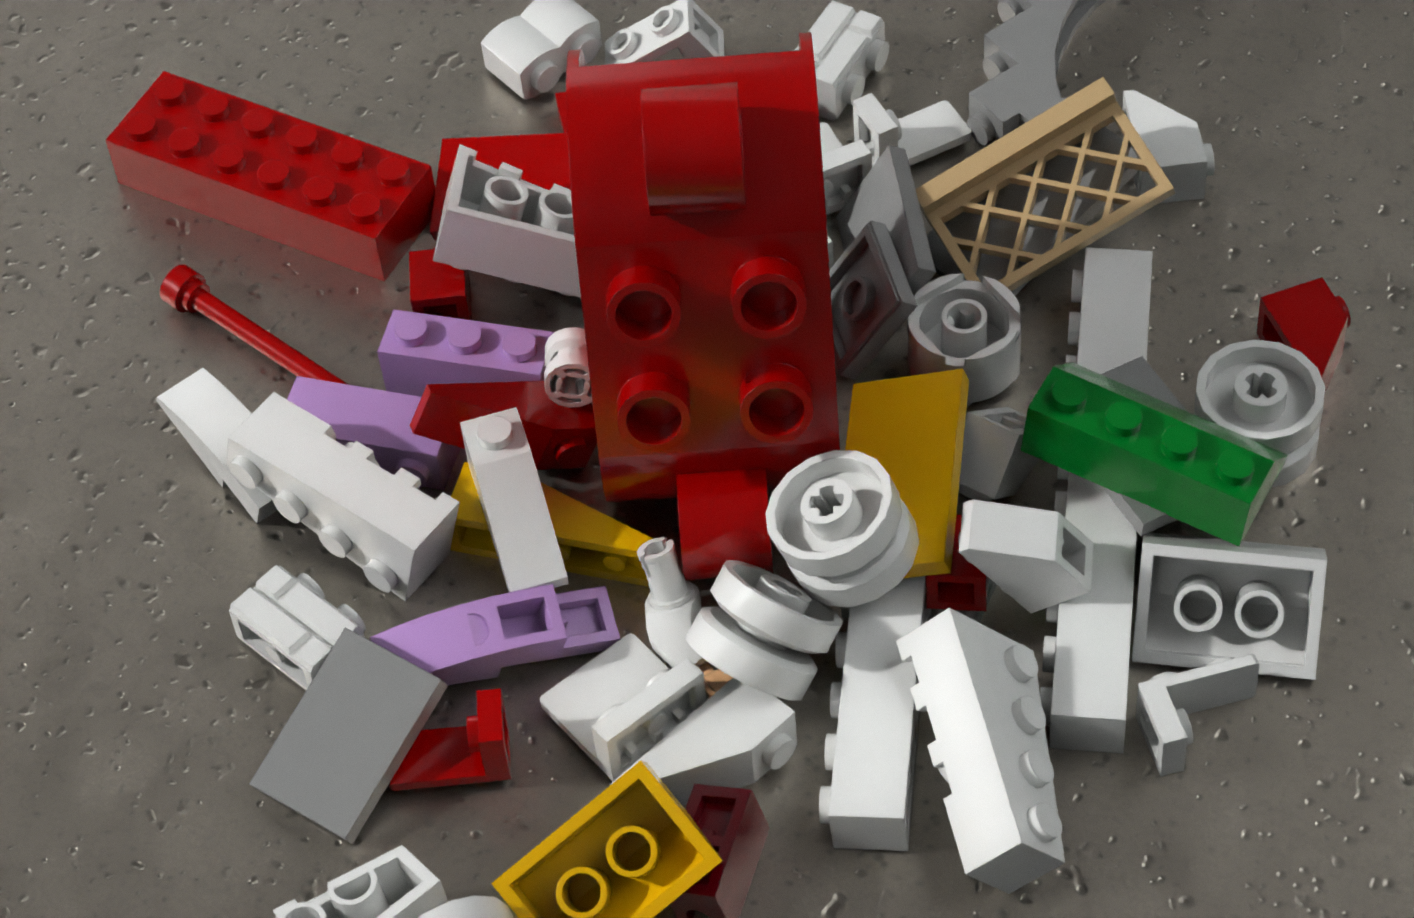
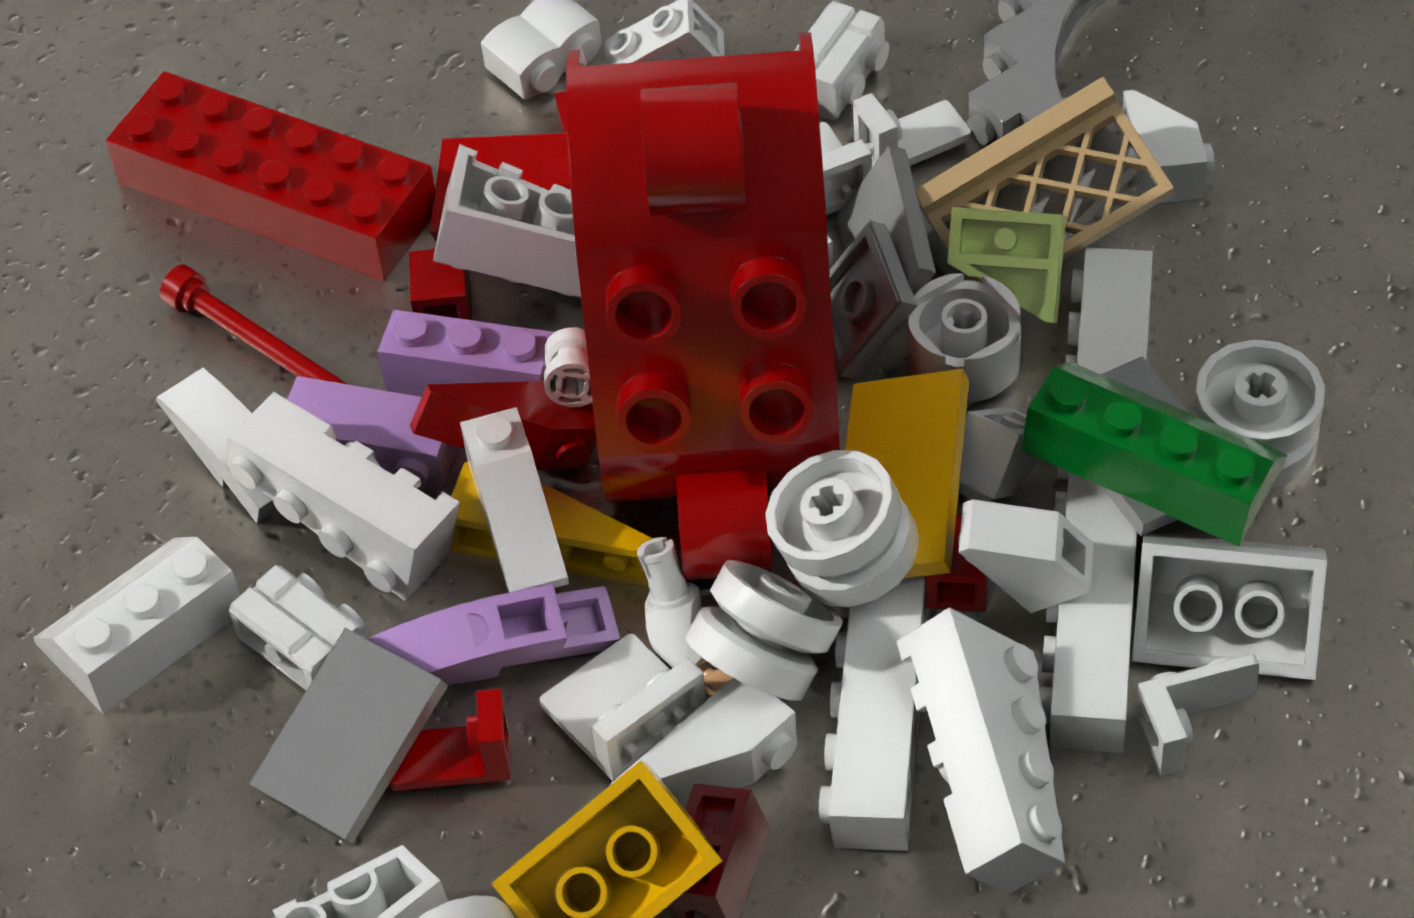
(142, 621): none -> white slope
(1014, 249): none -> yellowish green wing
(1308, 321): red slope -> none

